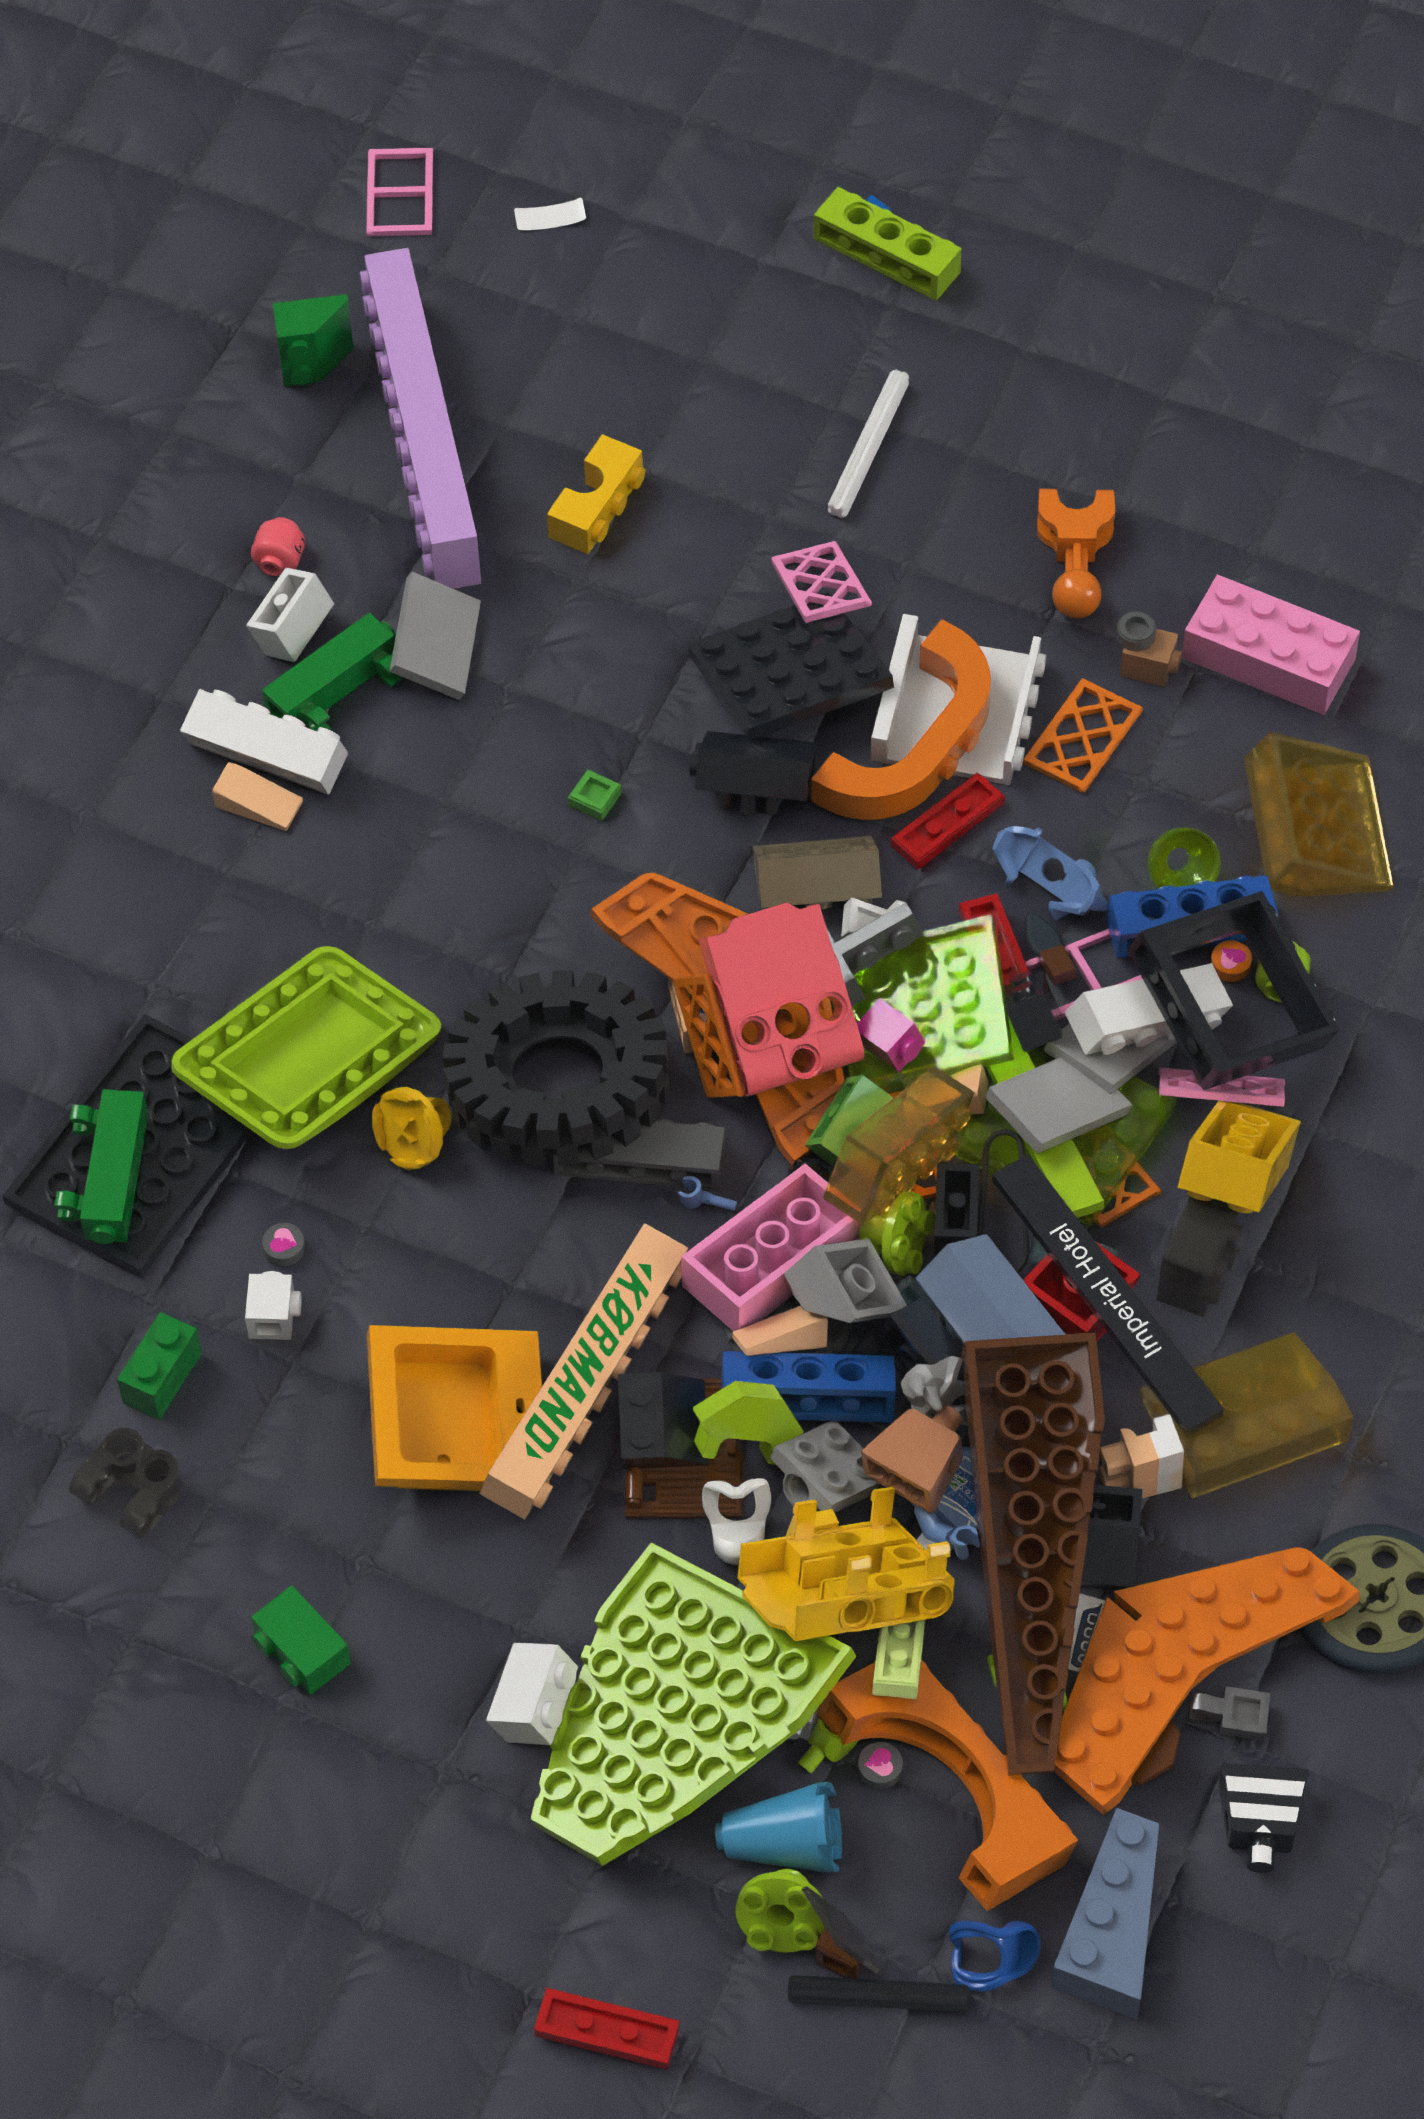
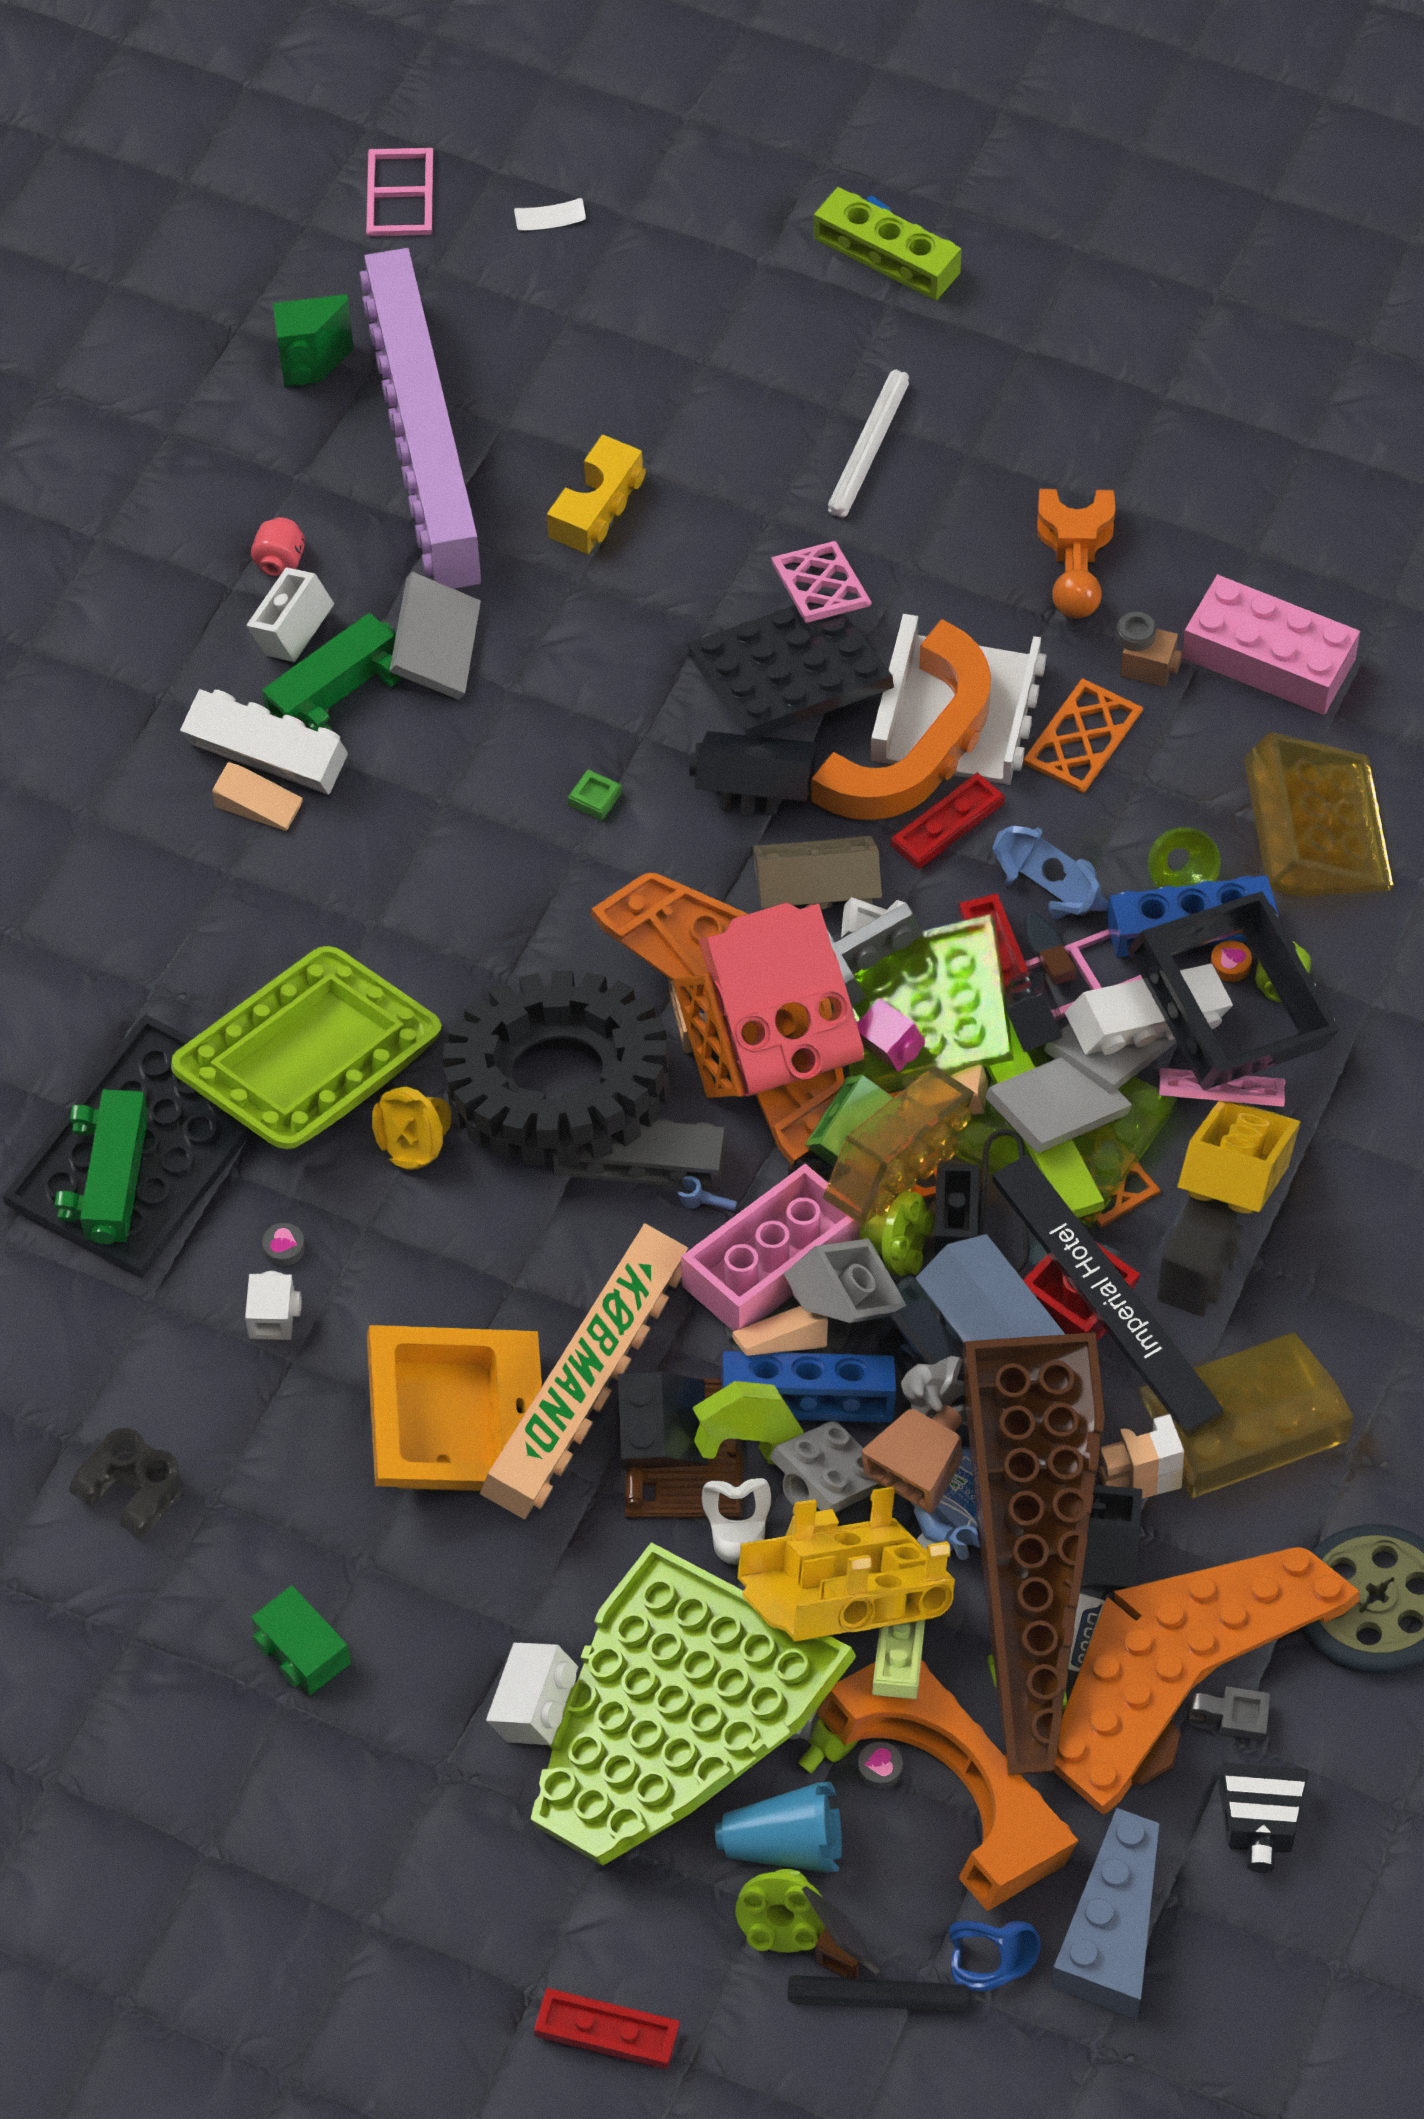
(159, 1366): green brick -> none

